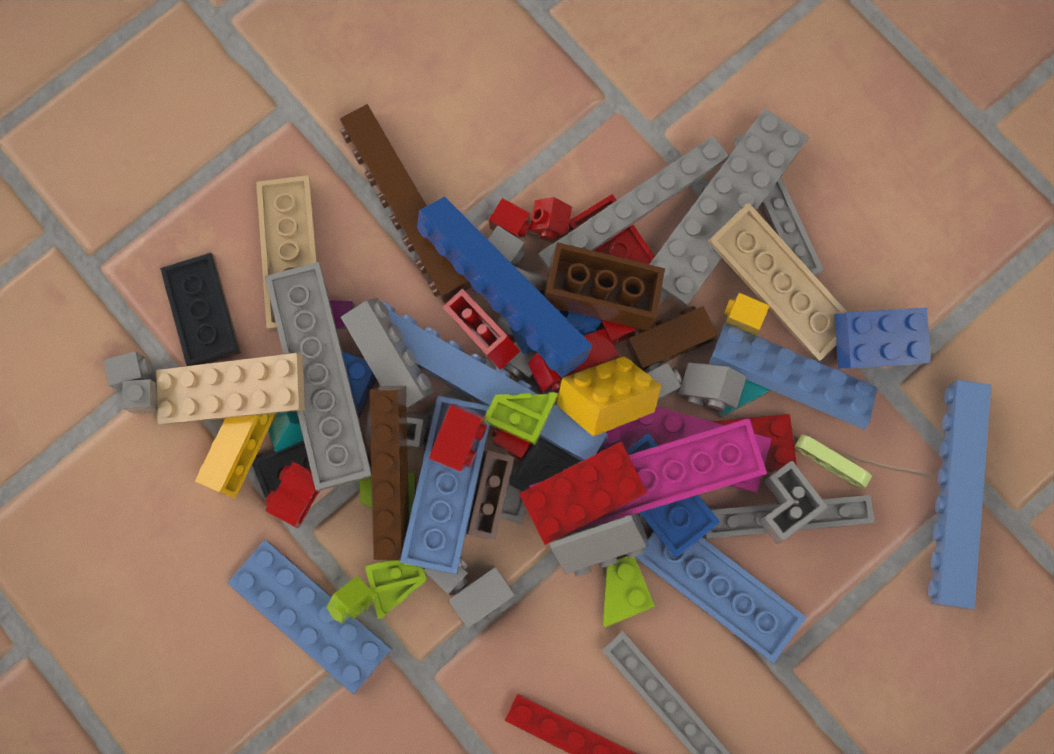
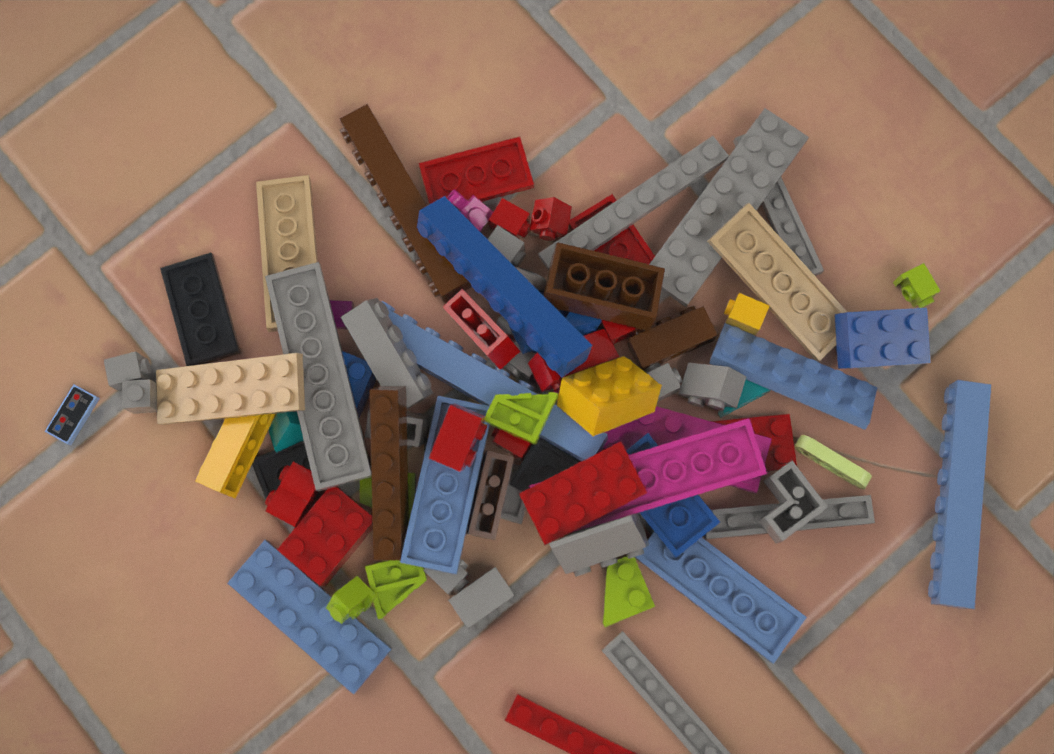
(72, 415): none -> tile
(327, 536): none -> red brick
(473, 209): none -> dark pink plate
(481, 172): none -> red plate
(918, 286): none -> lime brick

